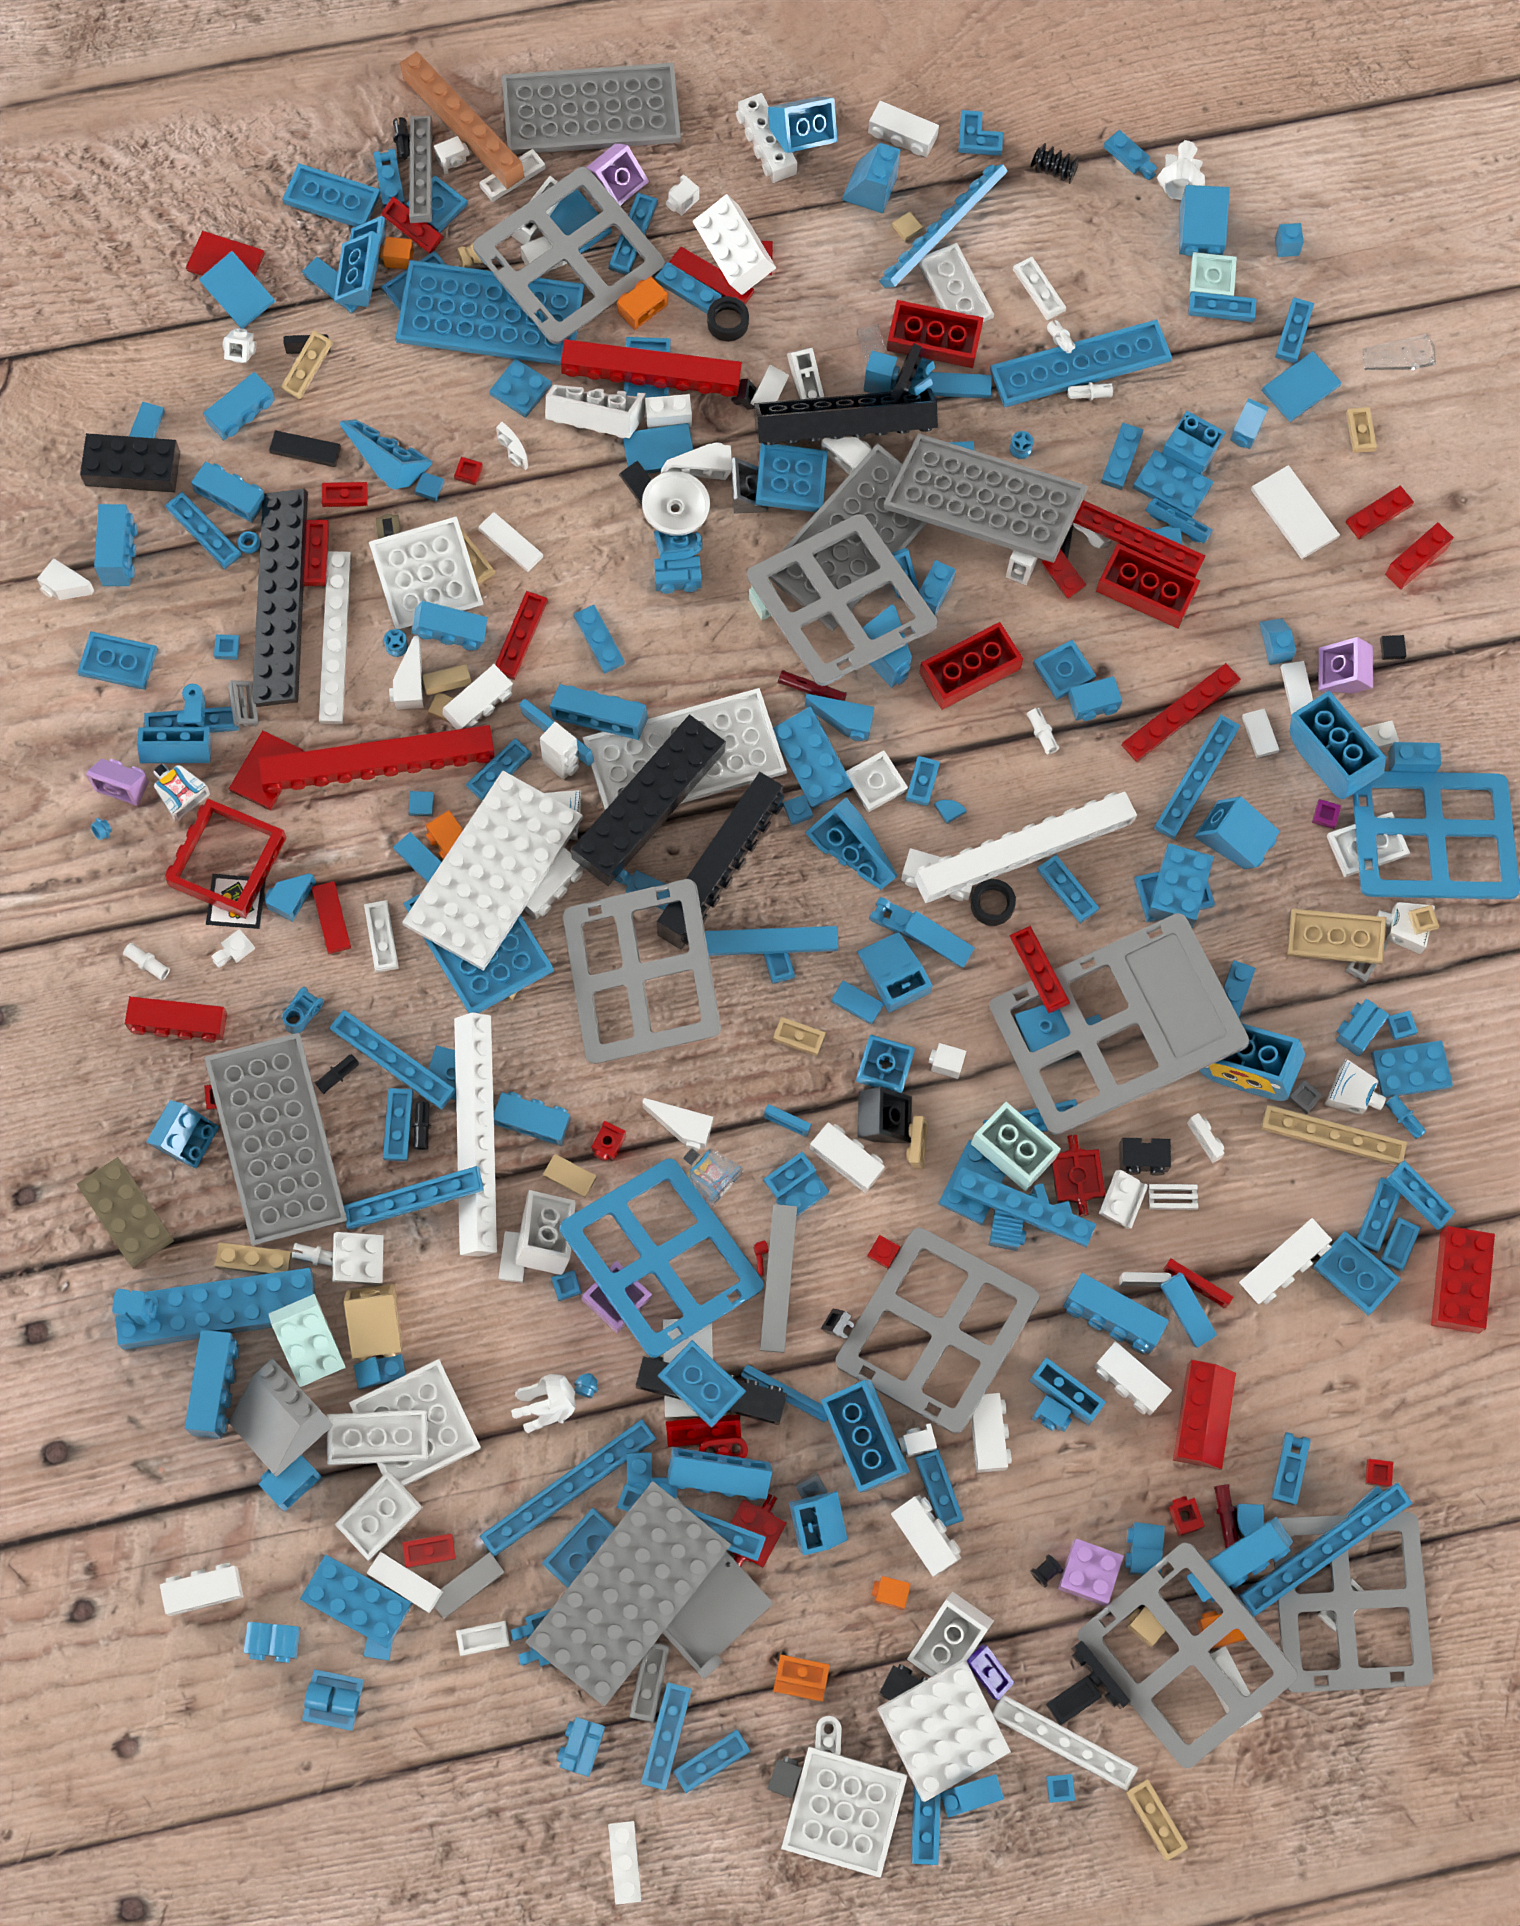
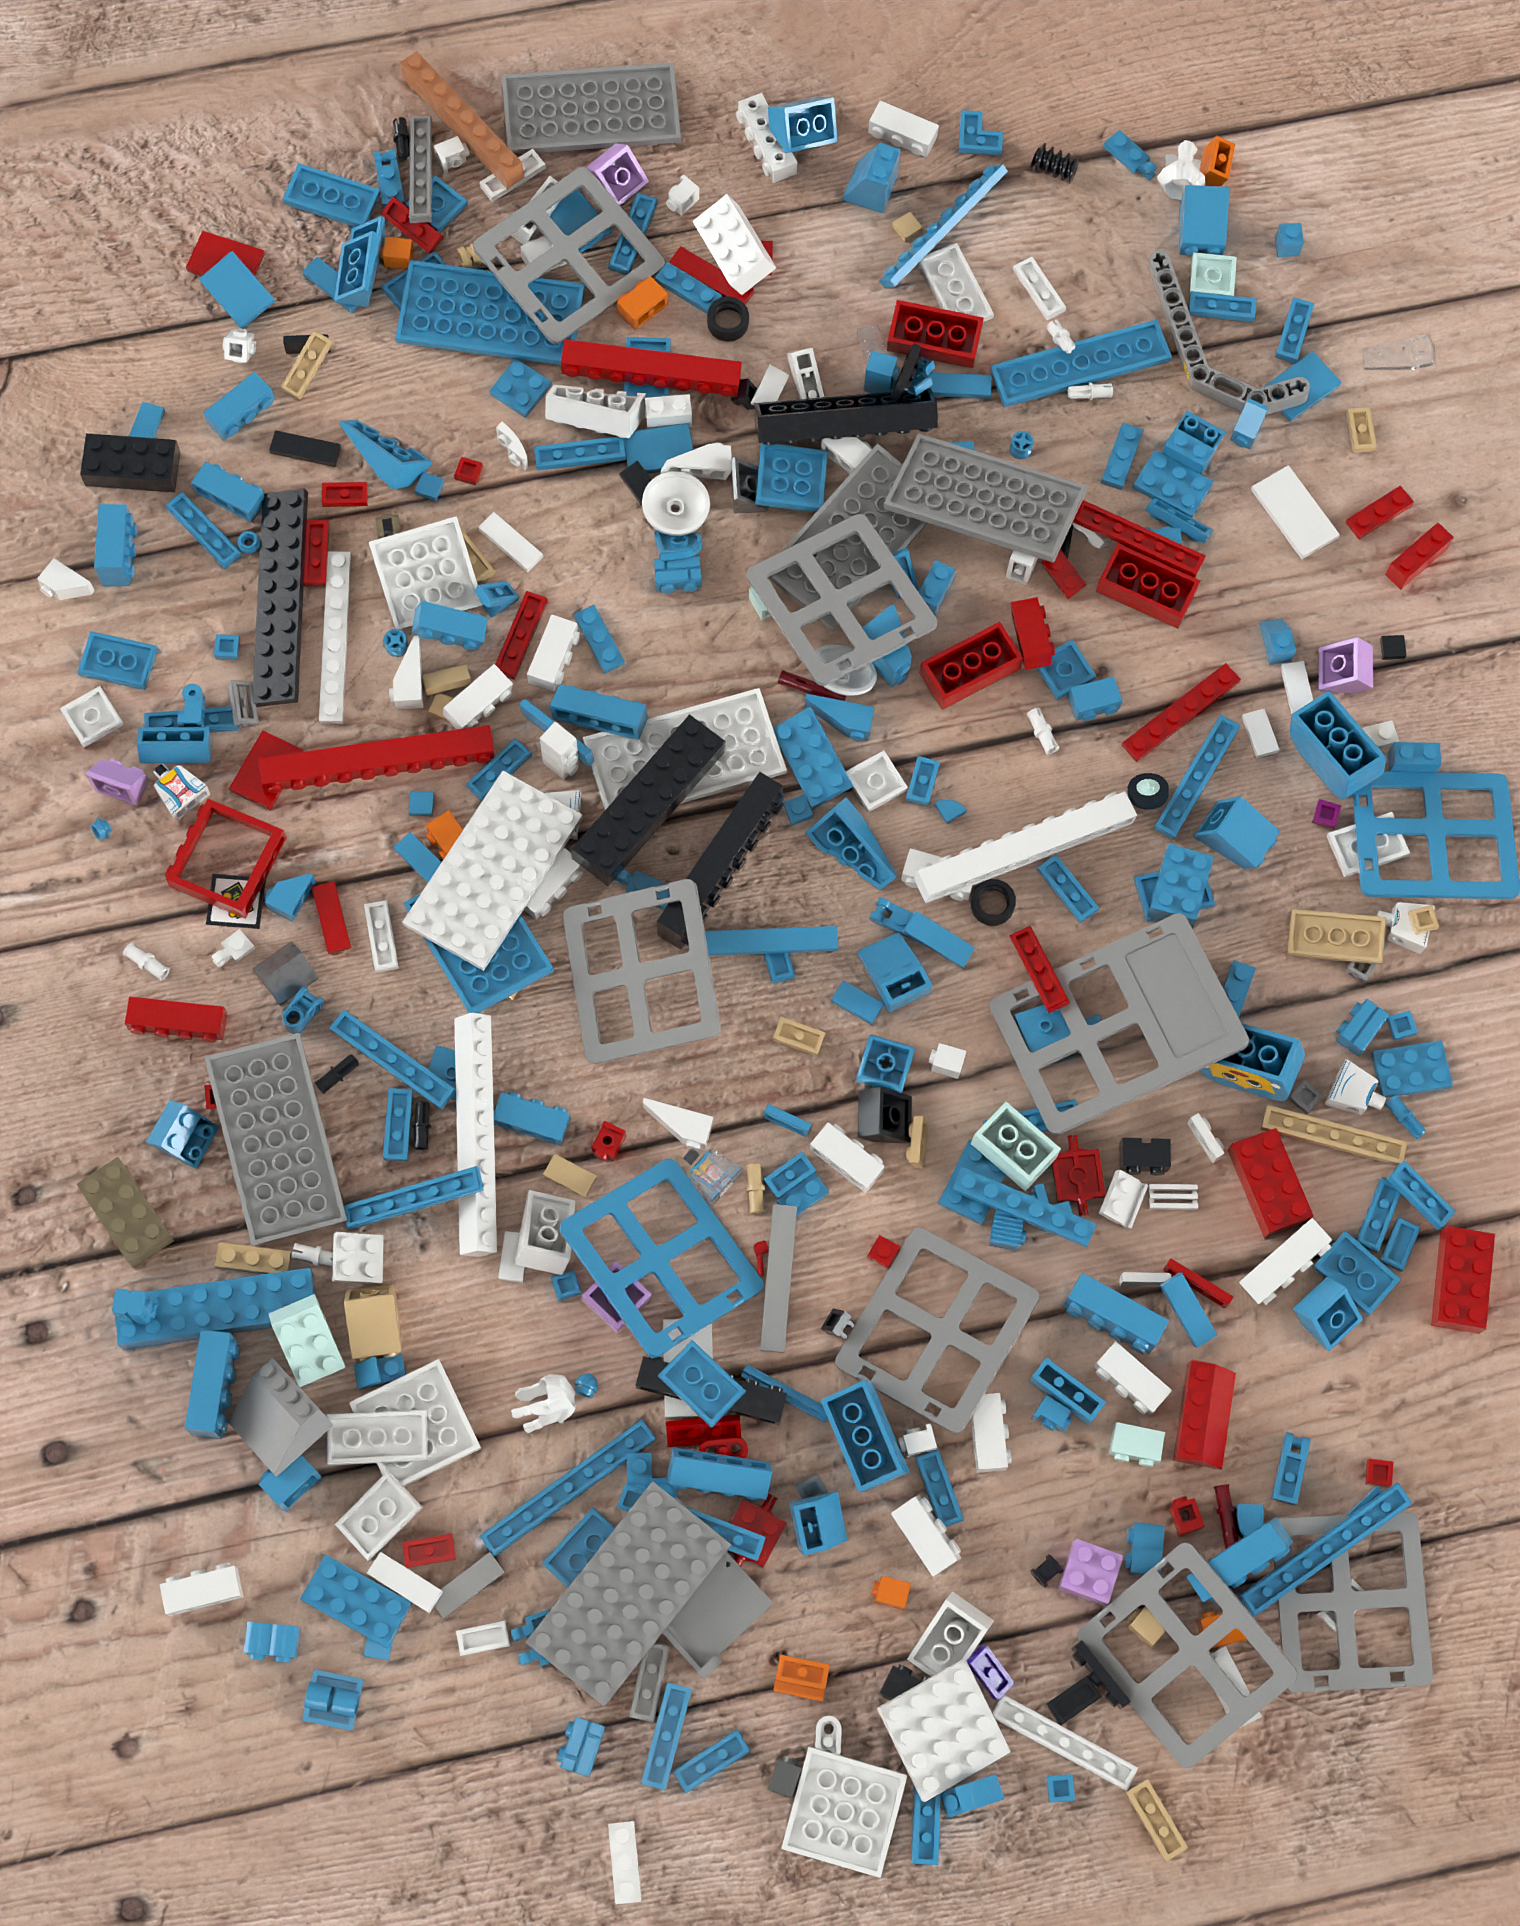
(91, 716): none -> white tile
(285, 973): none -> flat silver slope
(496, 596): none -> dark azure slope
(553, 653): none -> white brick
(579, 453): none -> dark azure plate
(755, 1188): none -> tan pin
(852, 683): none -> white dish
(1032, 633): none -> red brick
(1136, 1444): none -> light aqua brick
(1148, 791): none -> black wheel
(1217, 161): none -> orange brick
(1270, 1183): none -> red brick
(1293, 391): none -> light grey beam
(1328, 1313): none -> dark azure slope

